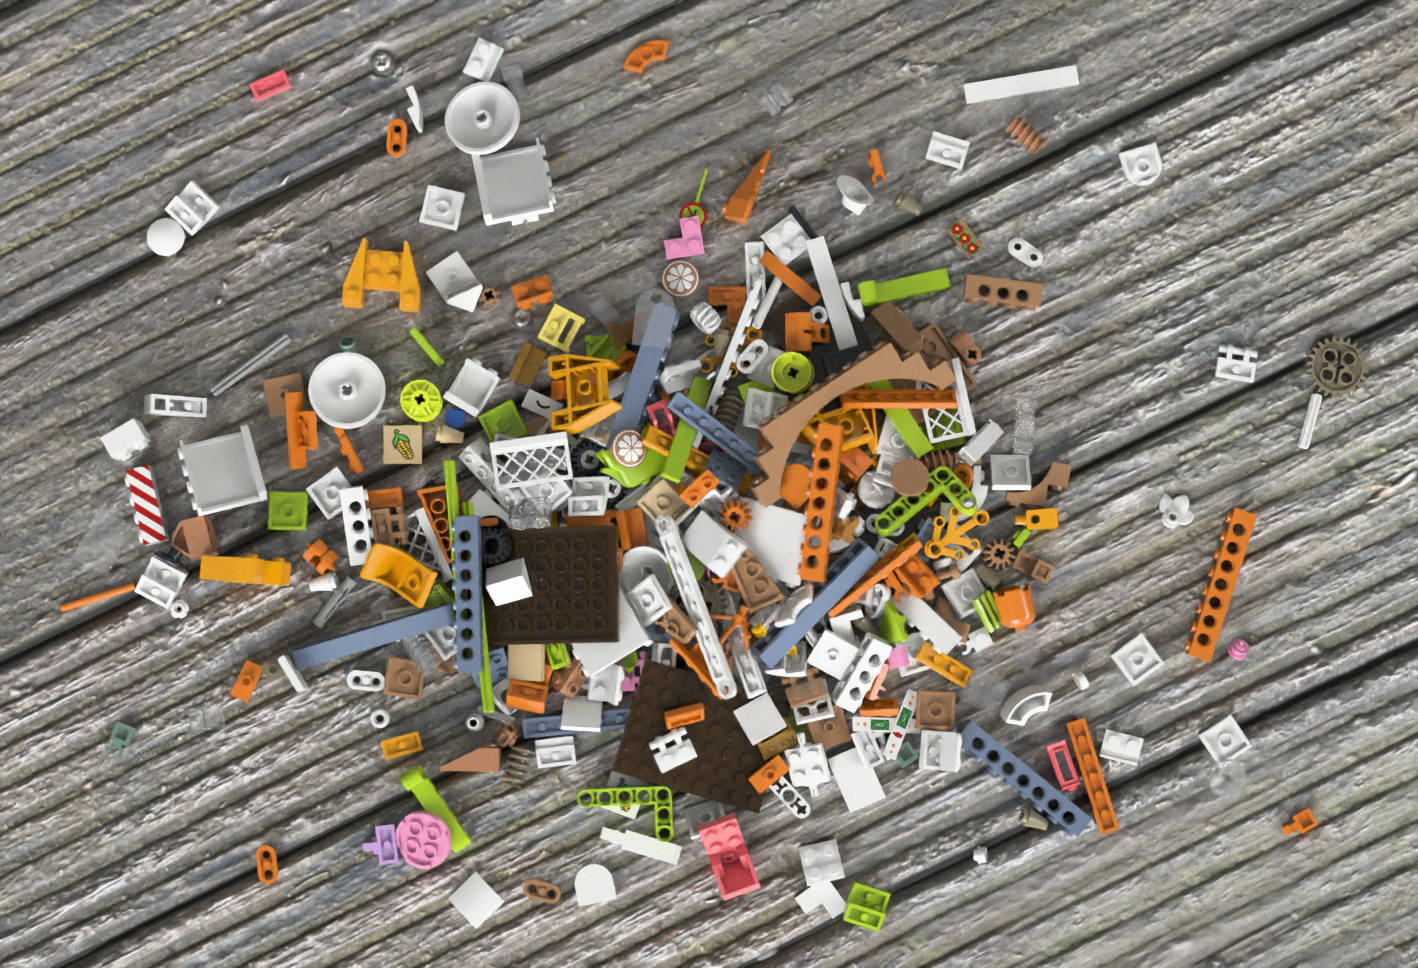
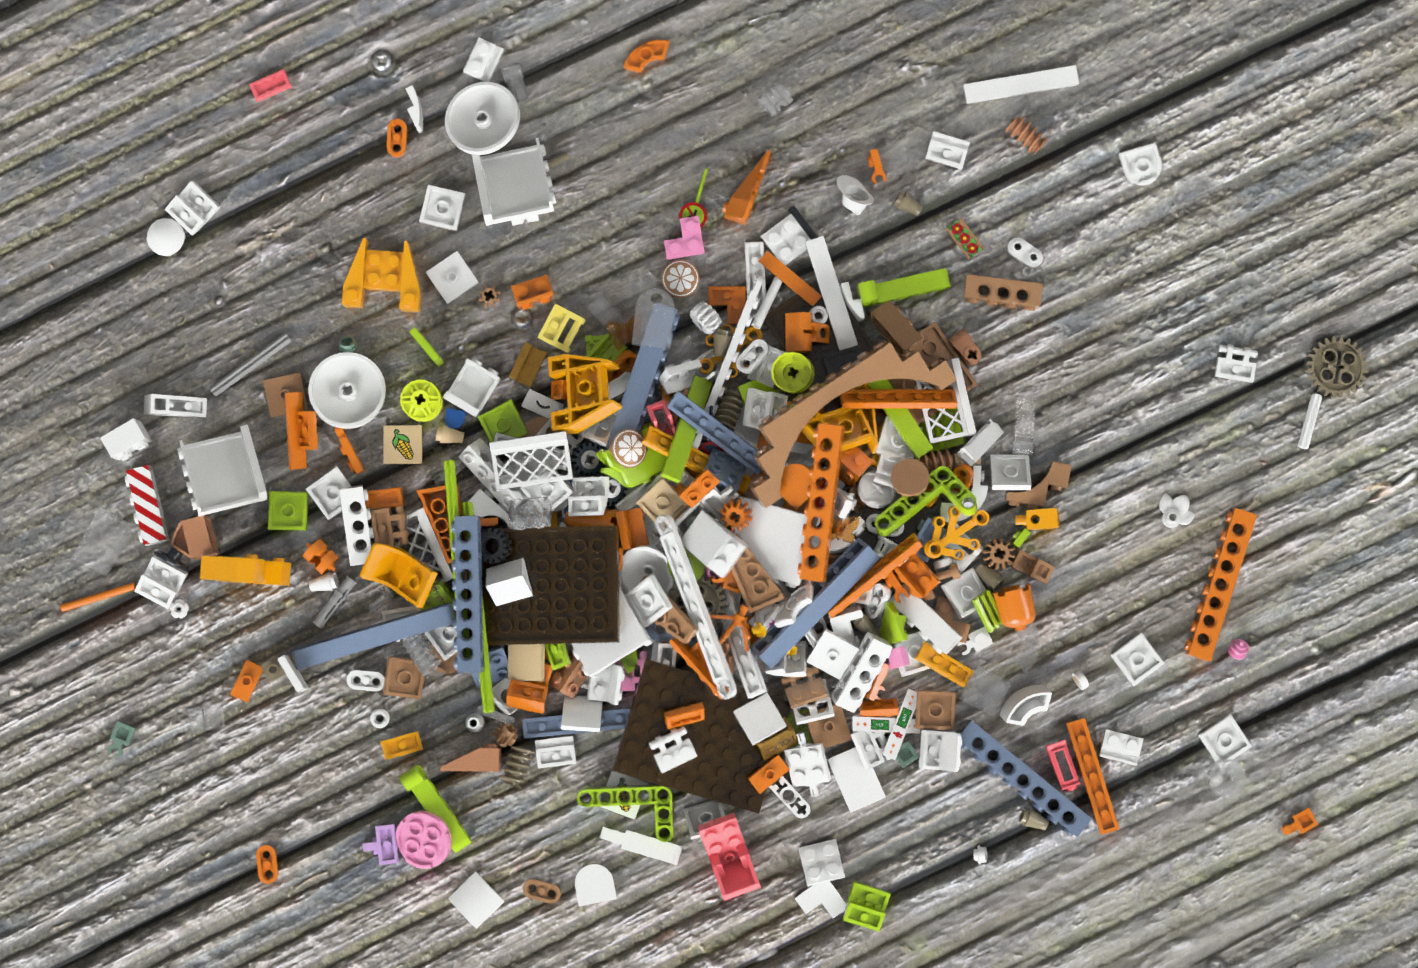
(465, 296): white slope -> none

